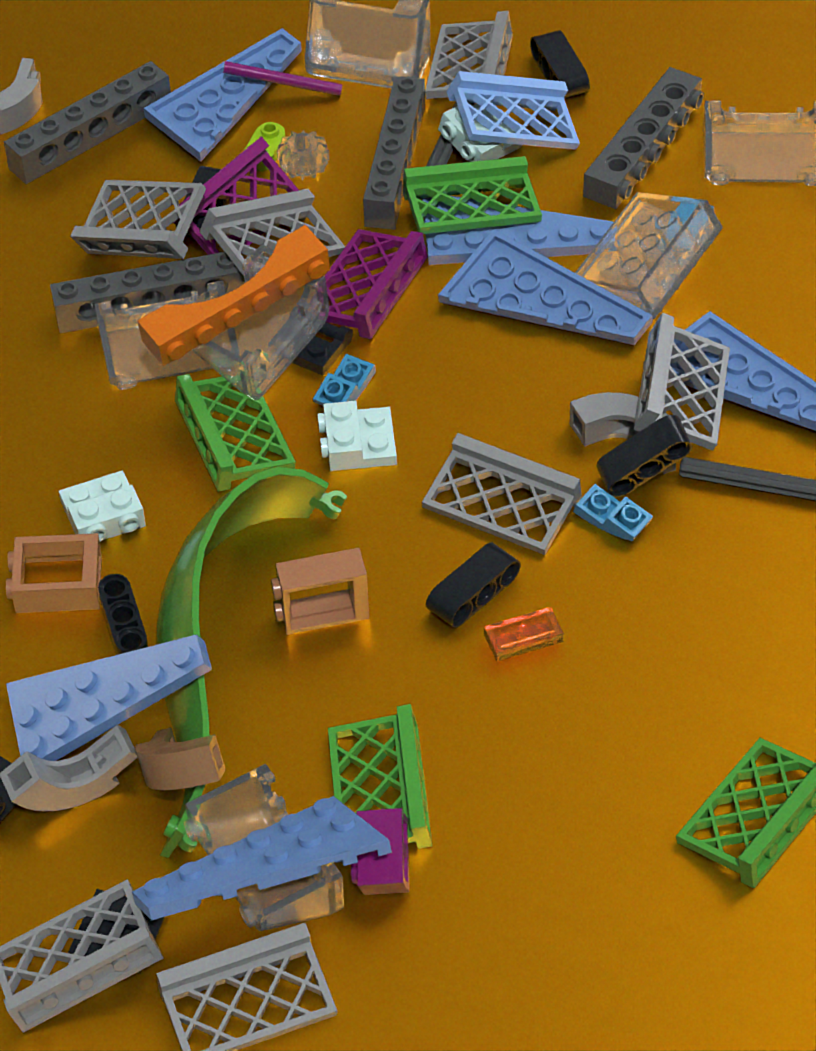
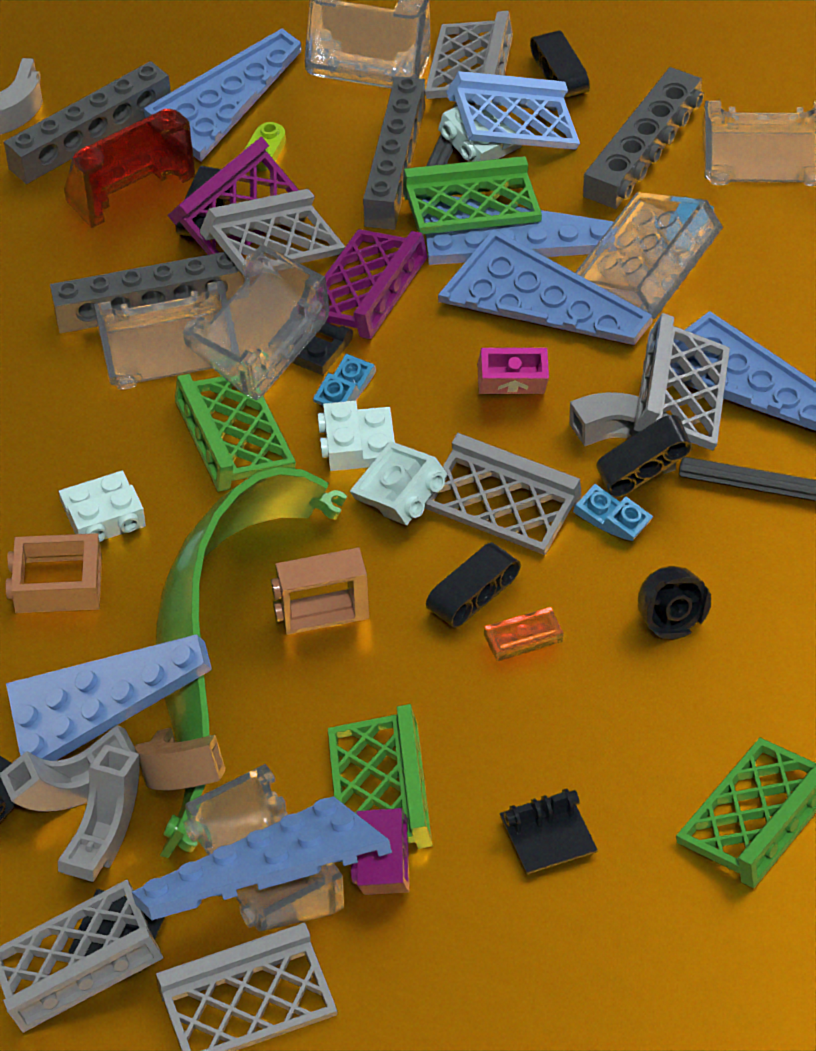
(107, 814): none -> light grey arch
(121, 614): black beam -> none
(133, 239): light grey fence -> none
(150, 146): none -> clear red windscreen
(181, 328): orange arch -> none
(282, 78): magenta bar -> none
(303, 154): clear gear -> none
(400, 482): none -> light aqua plate
(513, 370): none -> dark pink brick
(548, 831): none -> black hinge
(673, 602): none -> black cylinder

